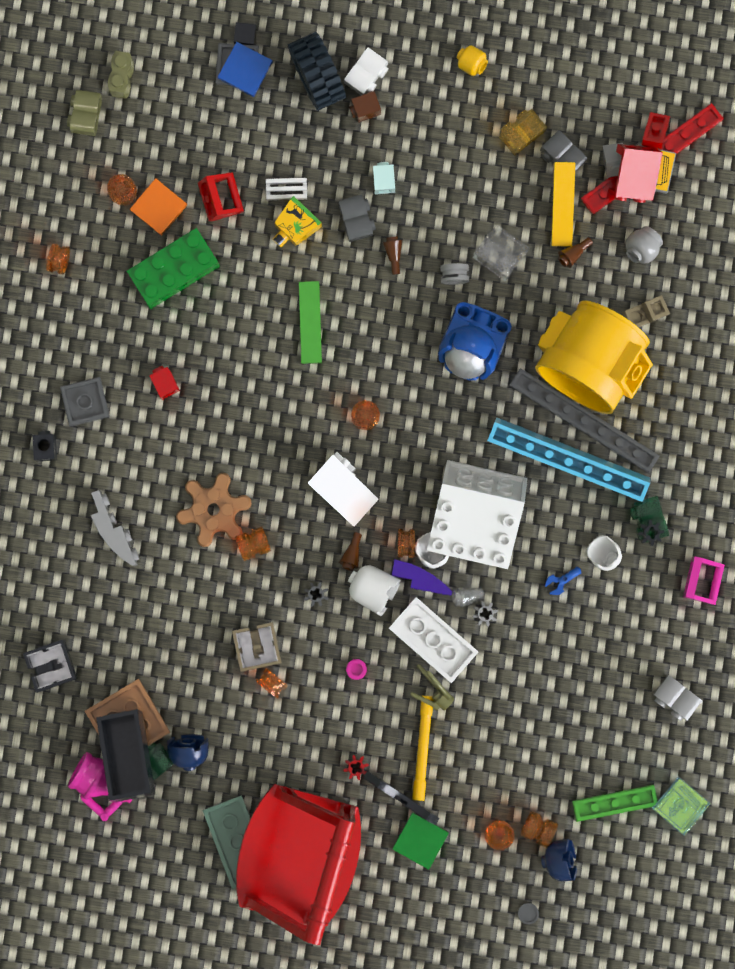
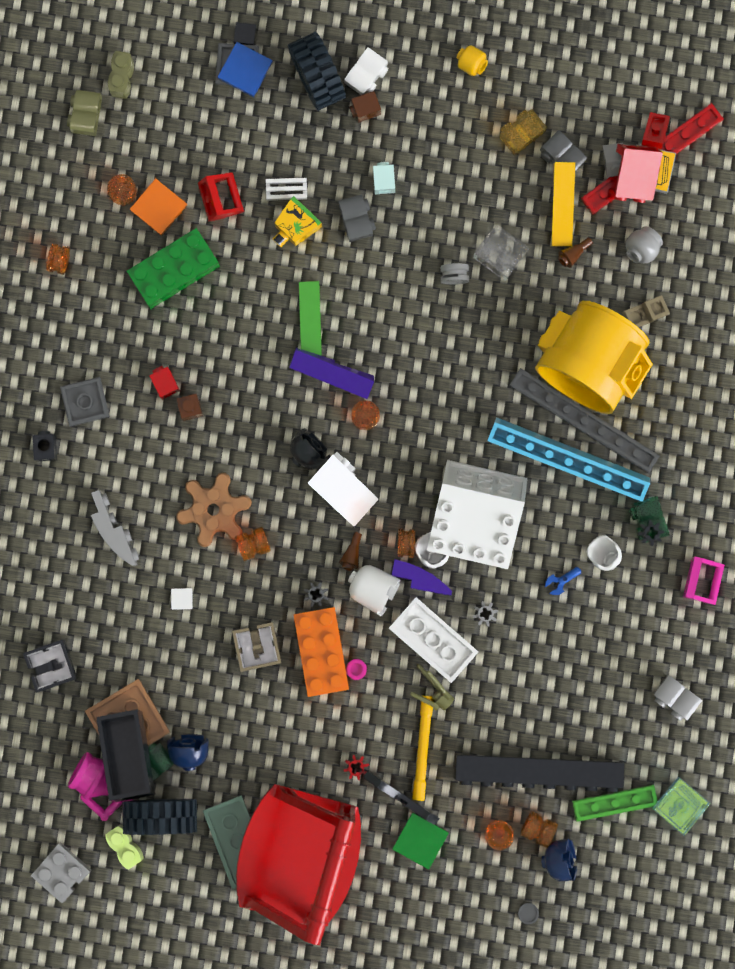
(60, 872): none -> light grey piece
(127, 851): none -> yellowish green brick
(159, 816): none -> black wheel
(181, 599): none -> white tile
(189, 407): none -> reddish brown brick
(271, 683): clear orange wheel -> none
(308, 451): none -> black cylinder
(321, 652): none -> orange brick
(332, 373): none -> dark purple slope
(393, 250): reddish brown cone -> none
(466, 596): clear cone -> none
(473, 342): blue piece -> none
(539, 771): none -> black brick

